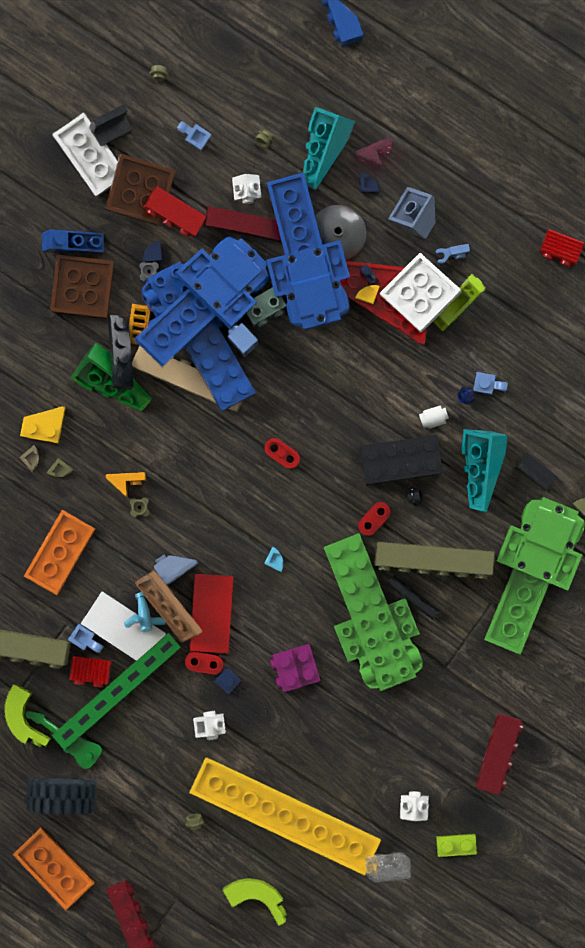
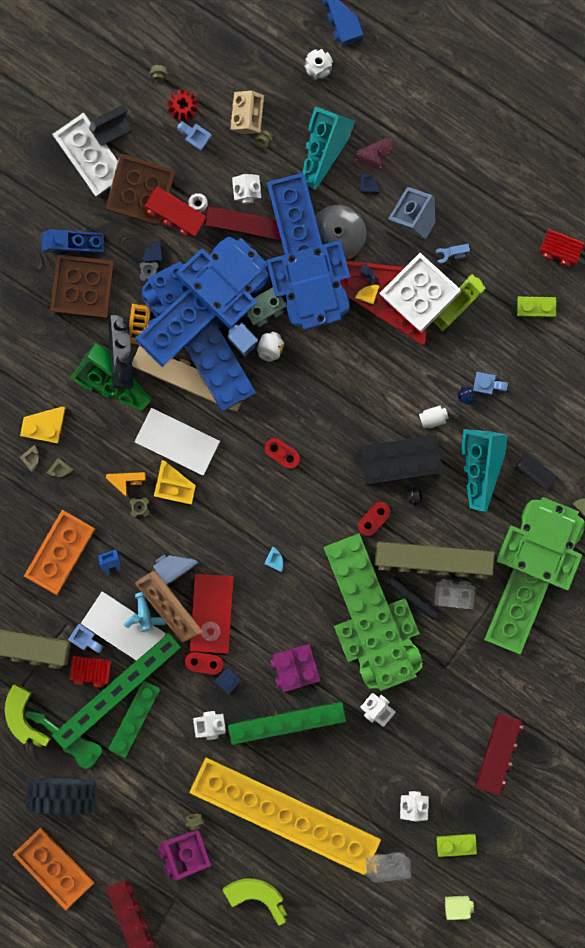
(109, 560): none -> blue tile
(134, 719): none -> green plate
(173, 485): none -> yellow wing
(177, 441): none -> white tile
(184, 855): none -> magenta plate
(190, 103): none -> red gear
(200, 197): none -> white plate
(206, 636): none -> clear plate
(247, 112): none -> tan brick
(270, 346): none -> white head
(286, 722): none -> green brick
(318, 70): none -> white brick
(375, 706): none -> white brick
(453, 594): none -> clear brick
(458, 907): none -> yellowish green brick
(536, 306): none -> lime plate

